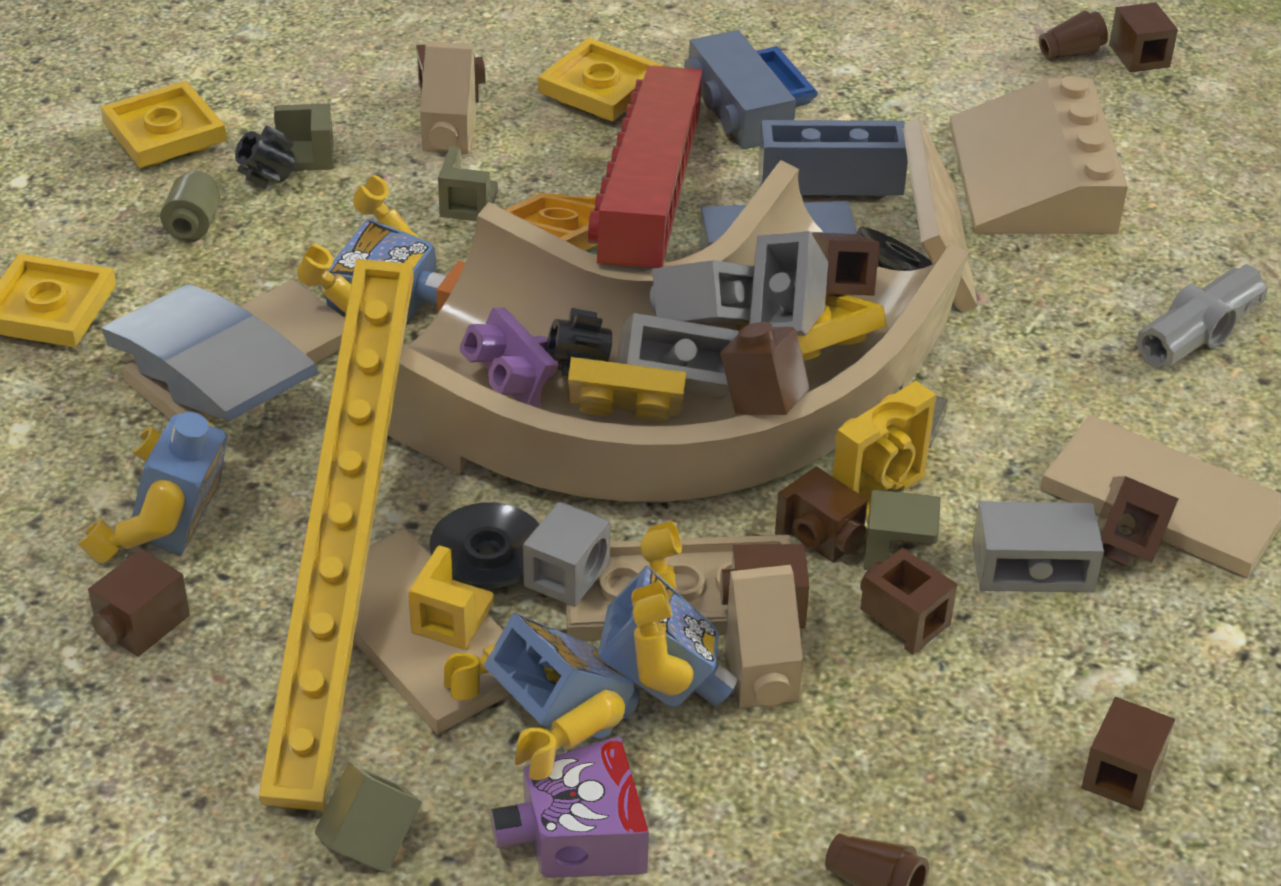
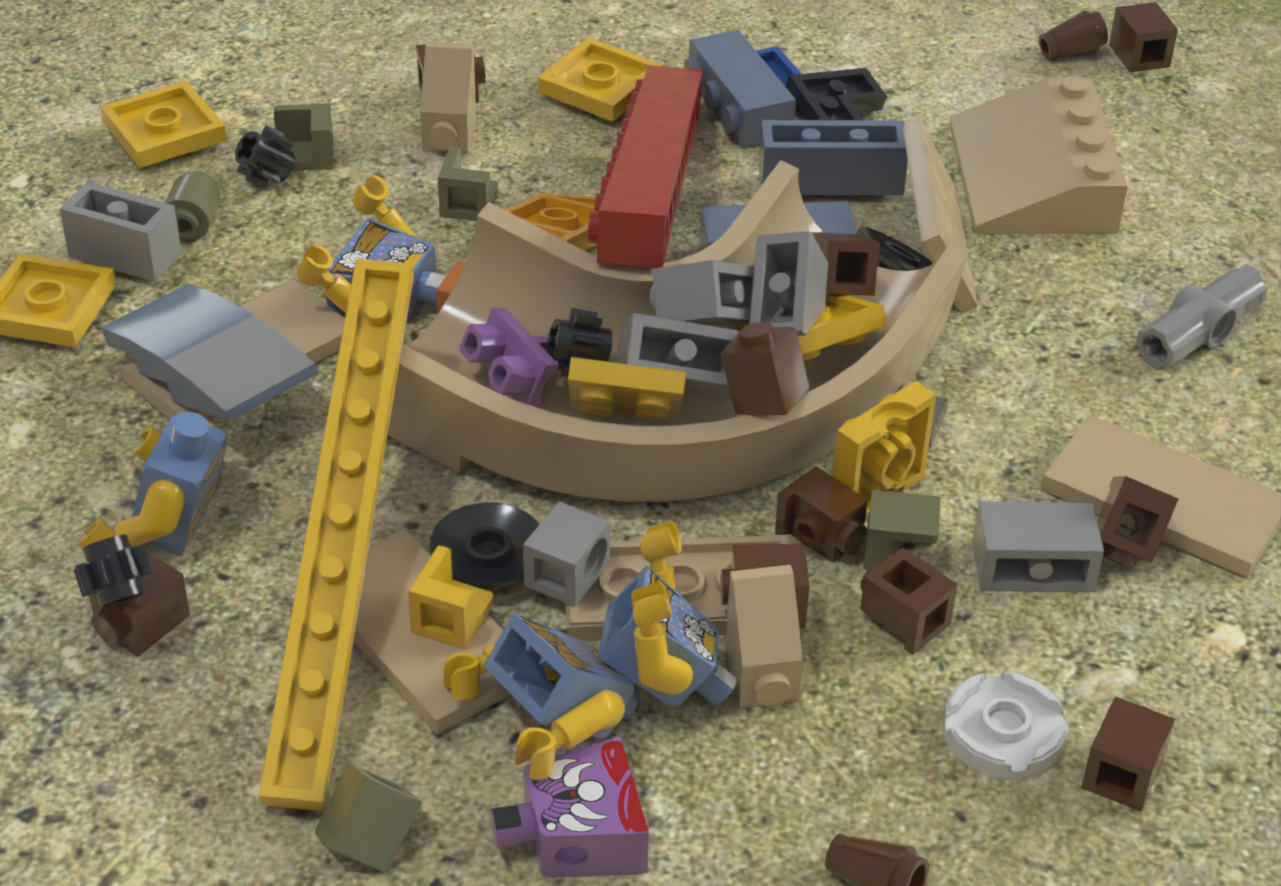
(113, 570): none -> black gear
(121, 231): none -> light grey brick
(836, 94): none -> black plate
(1005, 725): none -> white tile

